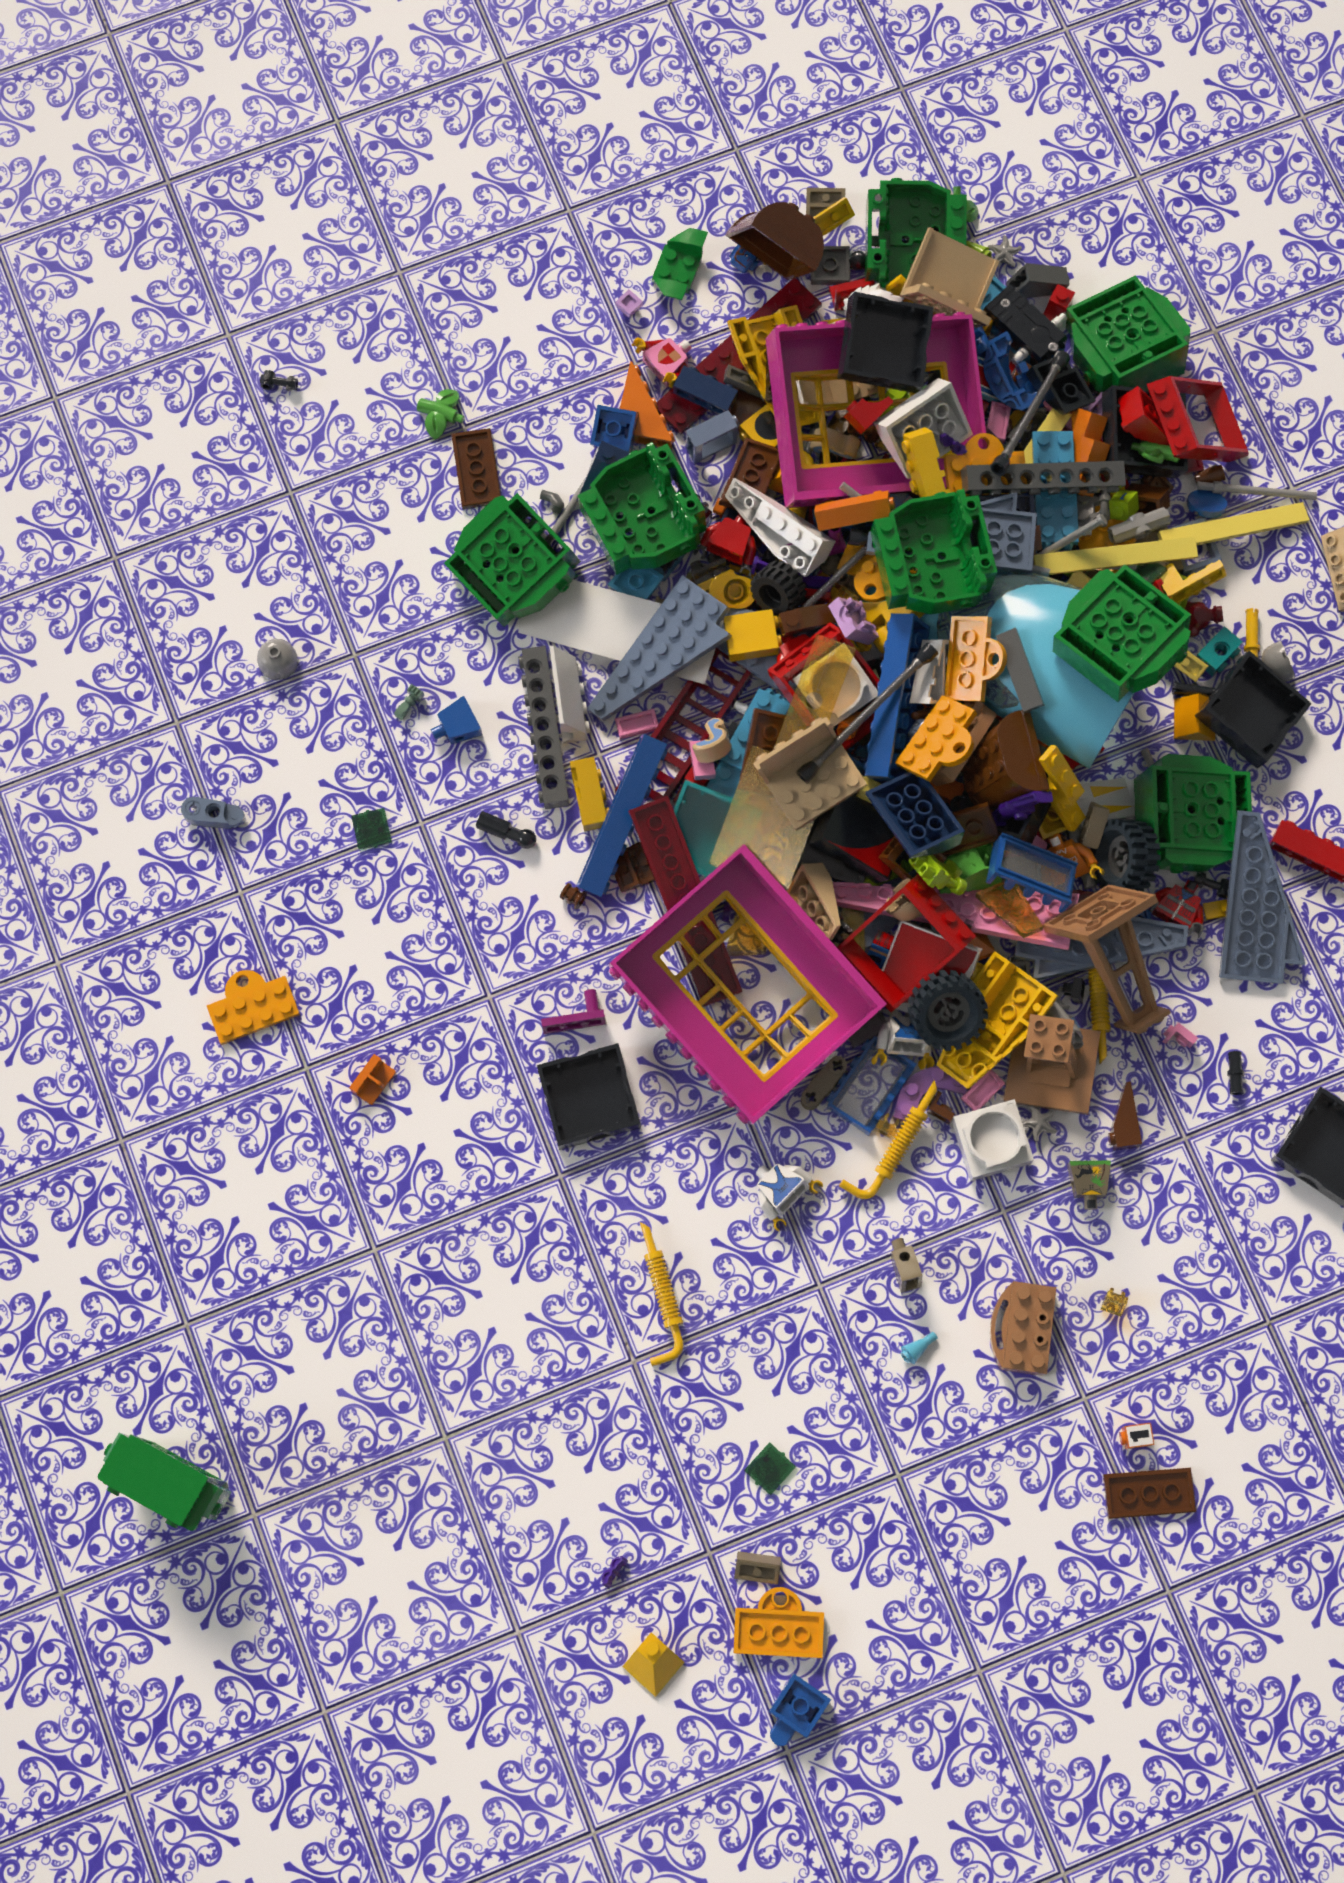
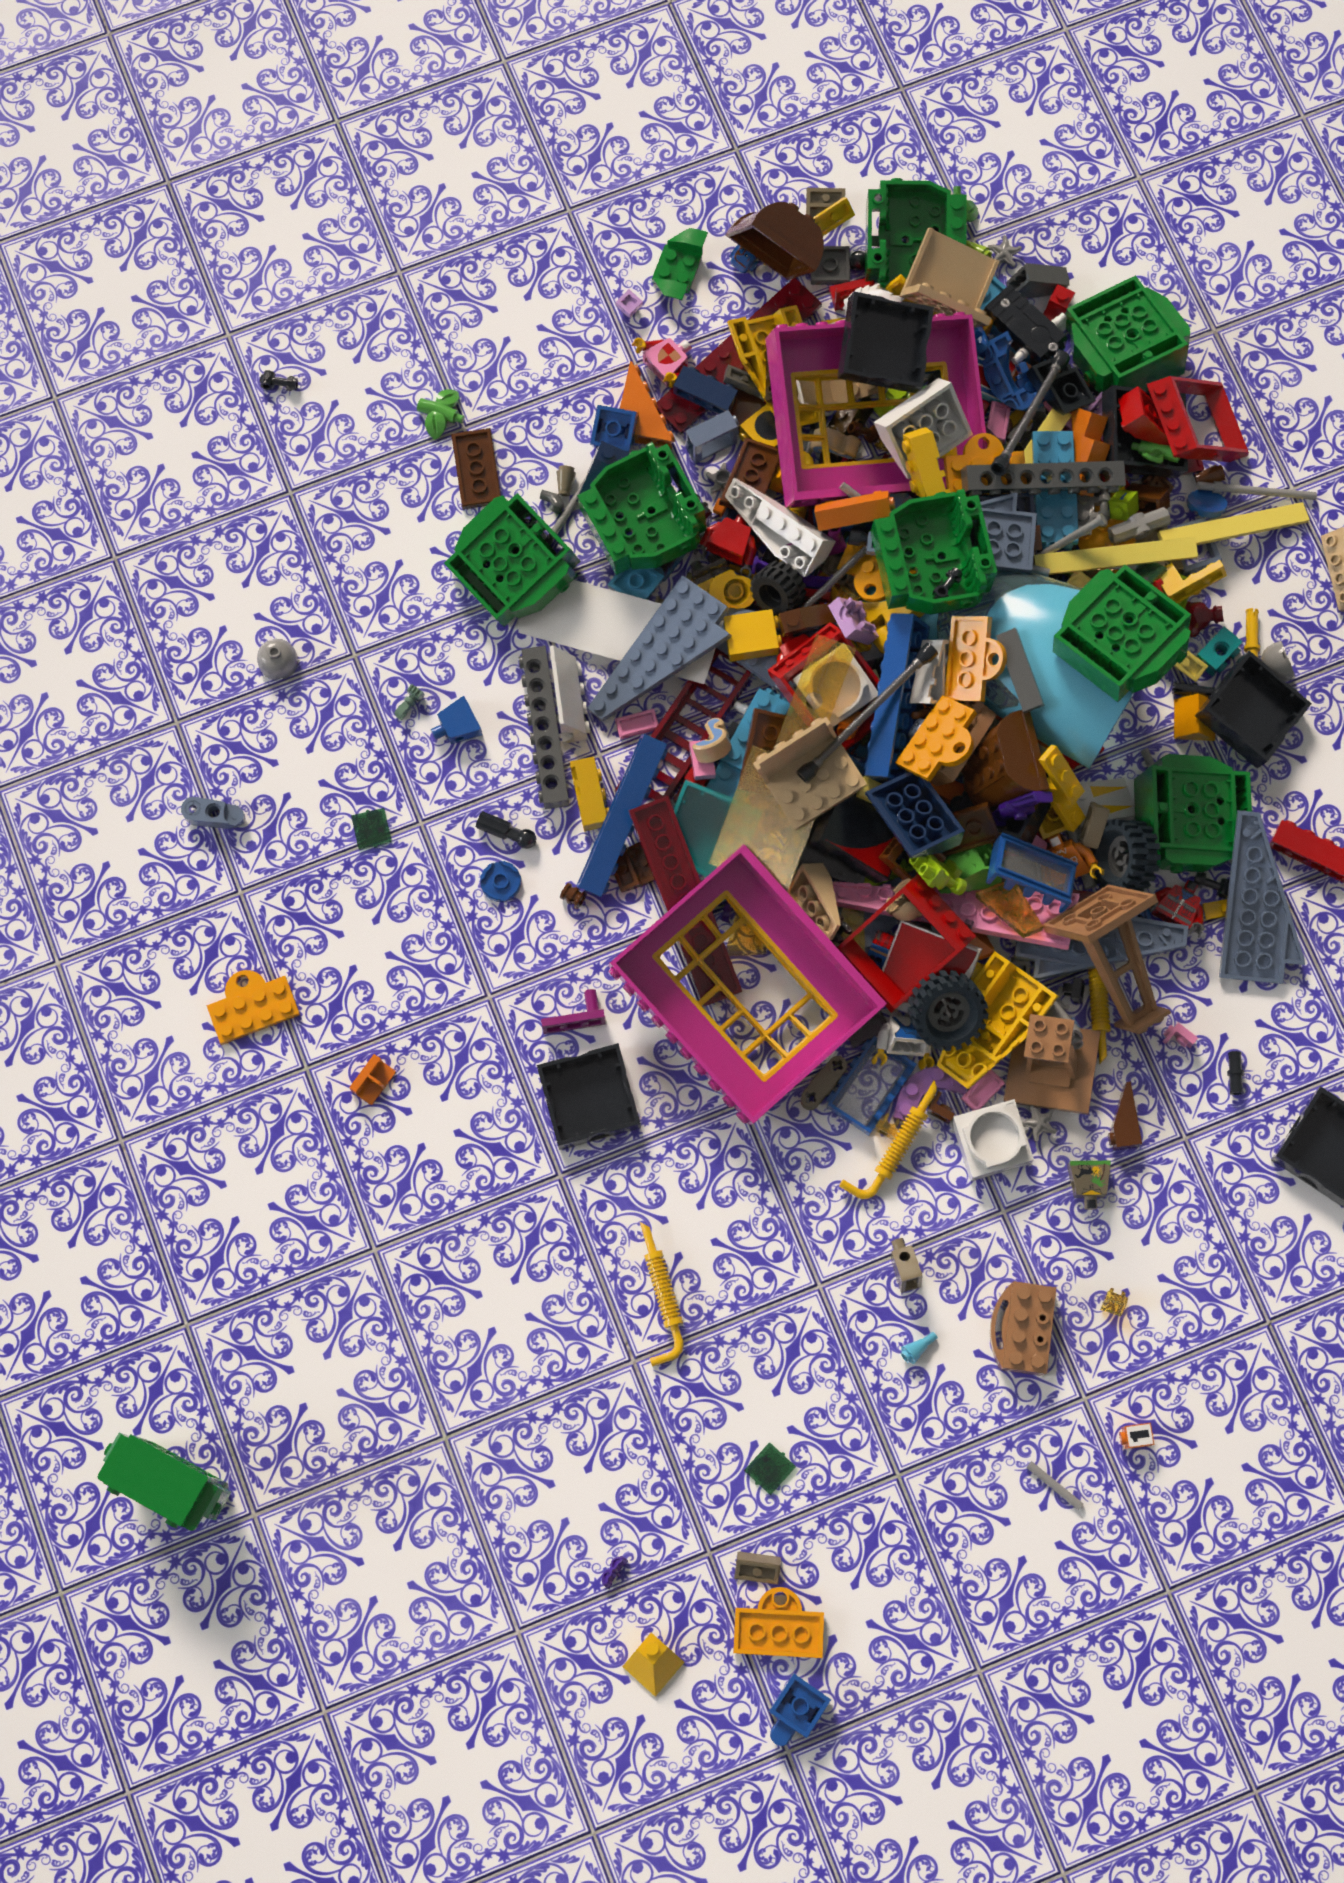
(500, 881): none -> blue tile
(565, 479): none -> dark tan cone
(719, 478): none -> light grey animal
(782, 1188): white torso -> none
(864, 413): red arch -> none
(954, 576): none -> black bar
(955, 446): dark purple piece -> none
(1053, 1484): none -> light grey bar
(1149, 1493): reddish brown tile -> none

